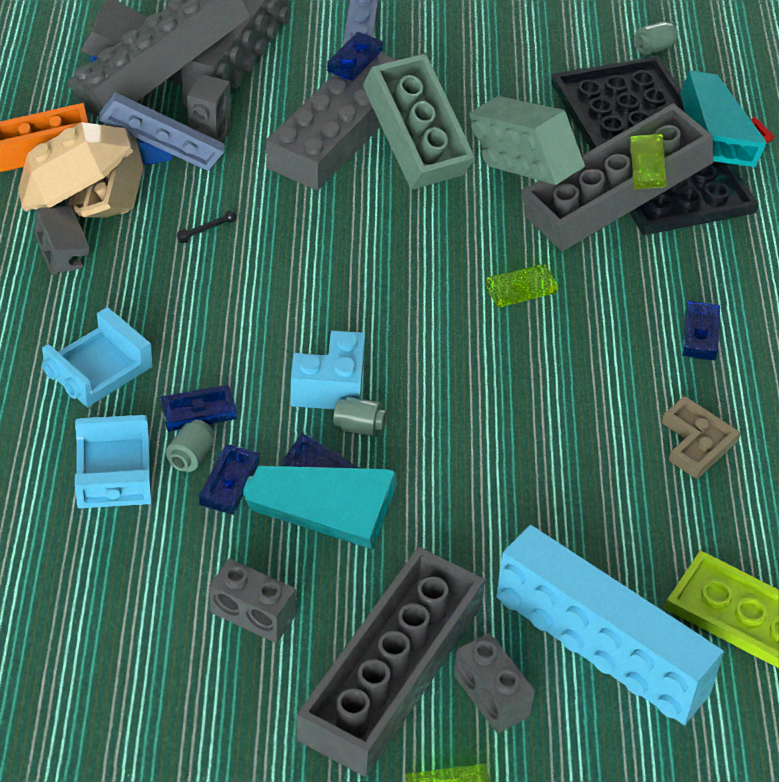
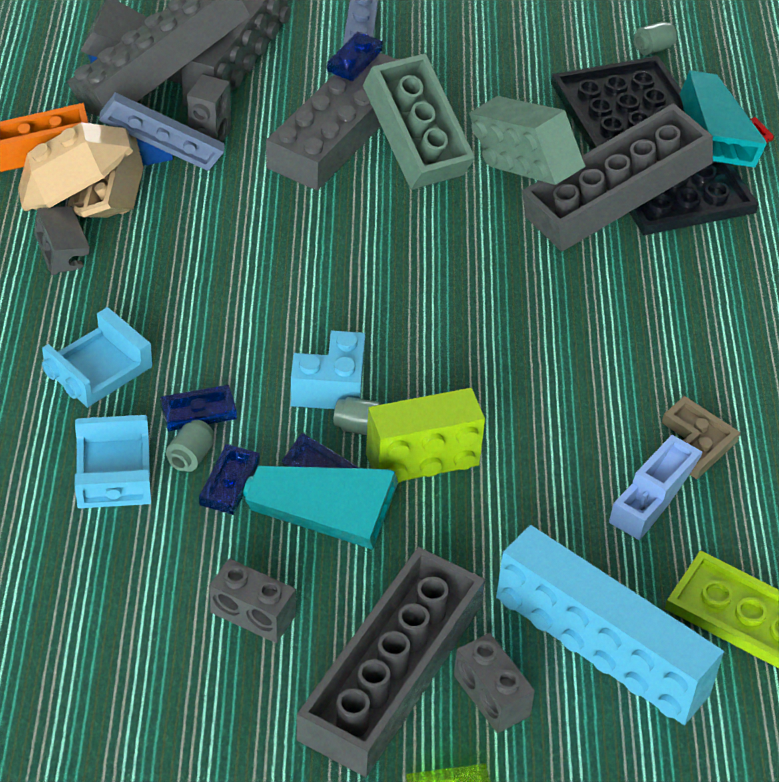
(183, 236): black hinge -> none
(426, 434): none -> lime brick
(521, 285): clear neon green plate -> none
(648, 161): clear neon green plate -> none
(654, 487): none -> light blue slope
(701, 330): clear blue plate -> none

